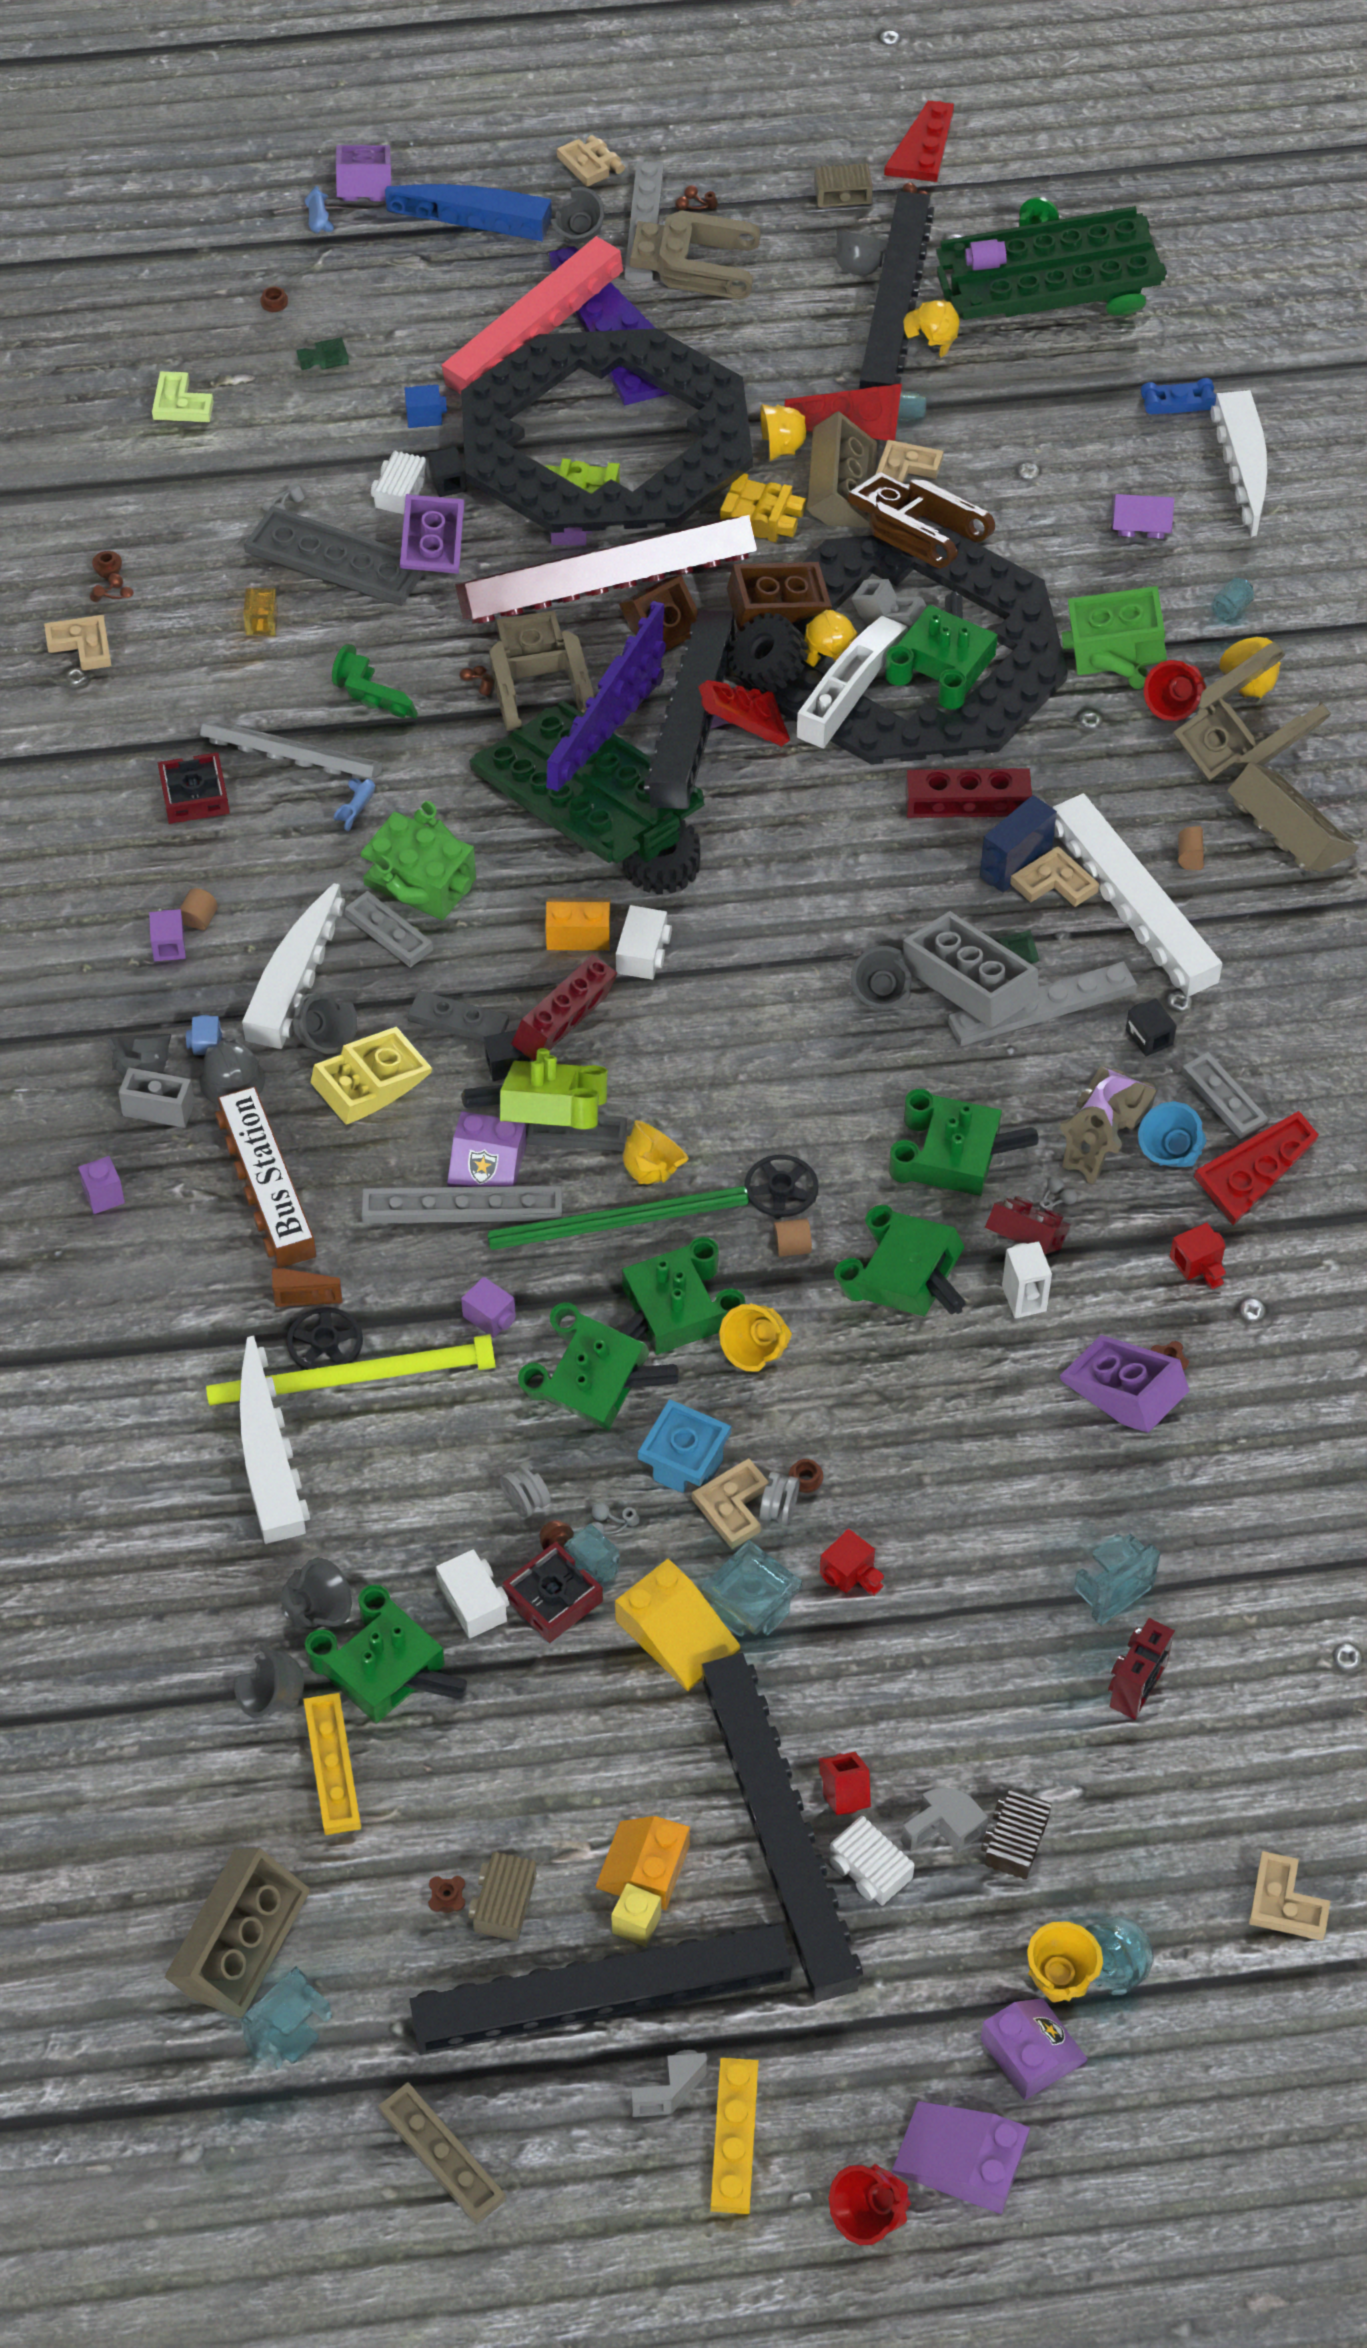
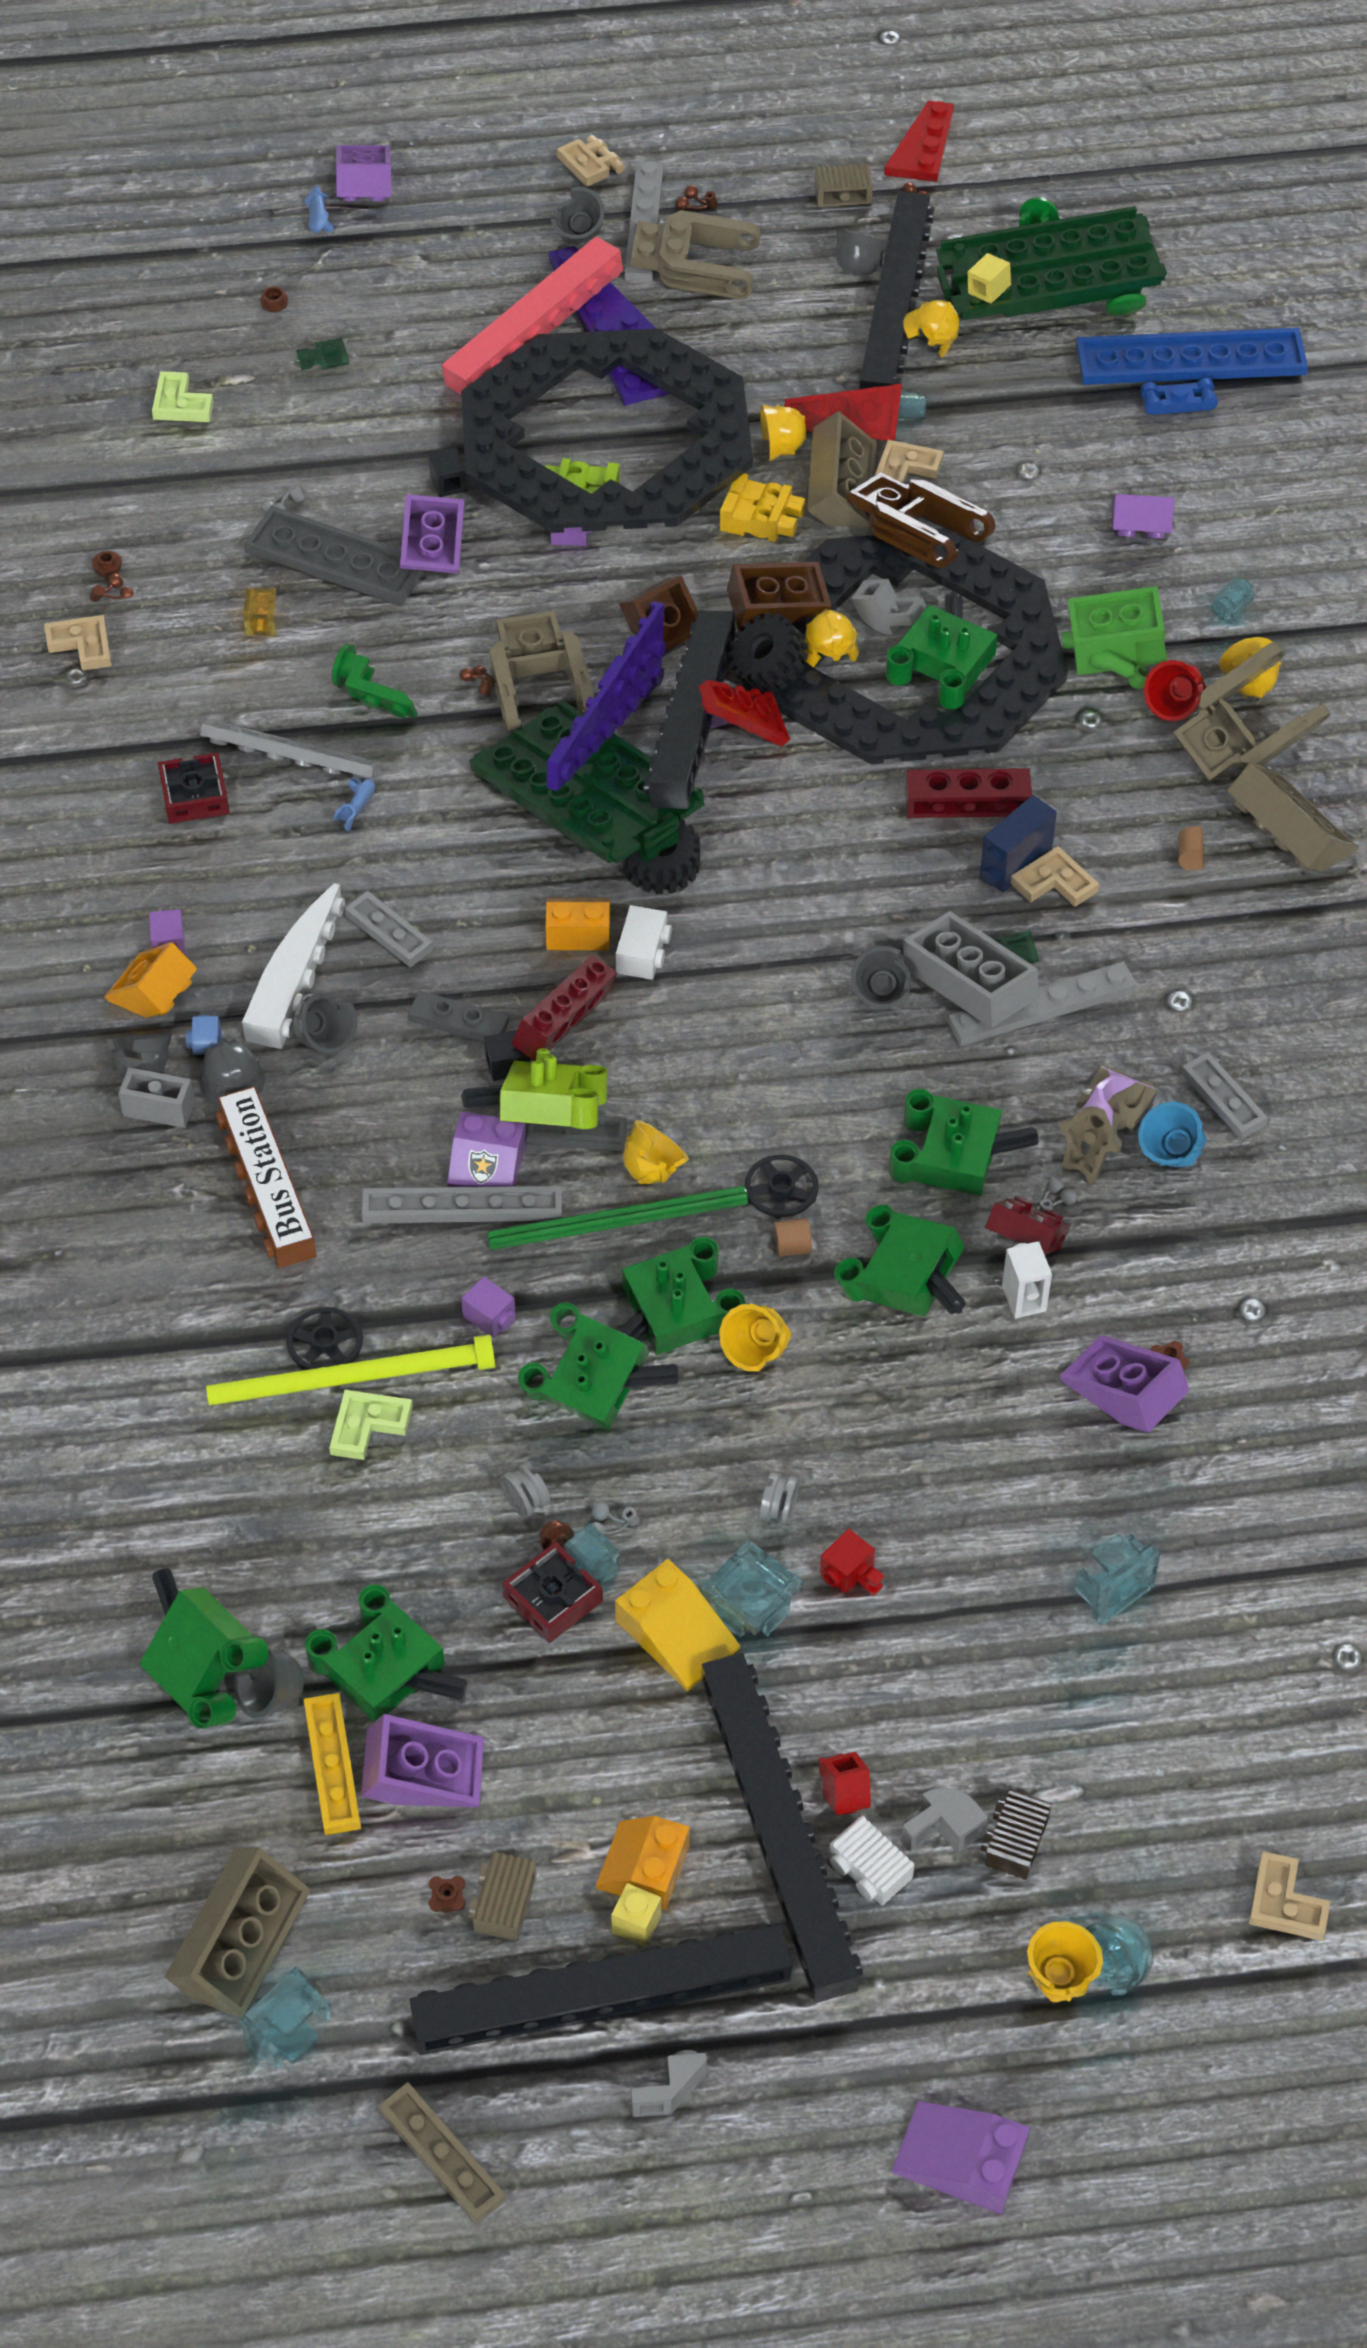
(101, 1184): medium lavender brick -> none
(153, 981): none -> light orange slope
(197, 1649): none -> green piece
(198, 909): medium nougat brick -> none
(267, 1454): white slope -> none
(304, 1288): dark orange slope -> none
(316, 1596): dark grey helmet -> none
(364, 1413): none -> yellowish green plate
(369, 1074): light yellow slope -> none
(399, 477): white brick -> none
(420, 862): bright green torso -> none
(421, 1764): none -> medium lavender slope
(424, 406): blue brick -> none
(472, 1593): white brick -> none
(474, 208): blue slope -> none
(605, 567): brick -> none
(684, 1447): dark azure panel -> none
(725, 1500): tan plate -> none
(734, 2136): yellow plate -> none
(809, 1468): copper plate -> none
(847, 681): white slope -> none
(867, 2203): red helmet -> none
(986, 254): medium lavender brick -> none
(989, 278): none -> light yellow brick
(1031, 2045): medium lavender slope -> none
(1136, 896): white brick -> none
(1141, 1668): dark red piece -> none
(1150, 1027): black brick -> none
(1191, 356): none -> blue plate
(1200, 1253): red brick -> none
(1244, 450): white slope -> none
(1252, 1168): red wing -> none

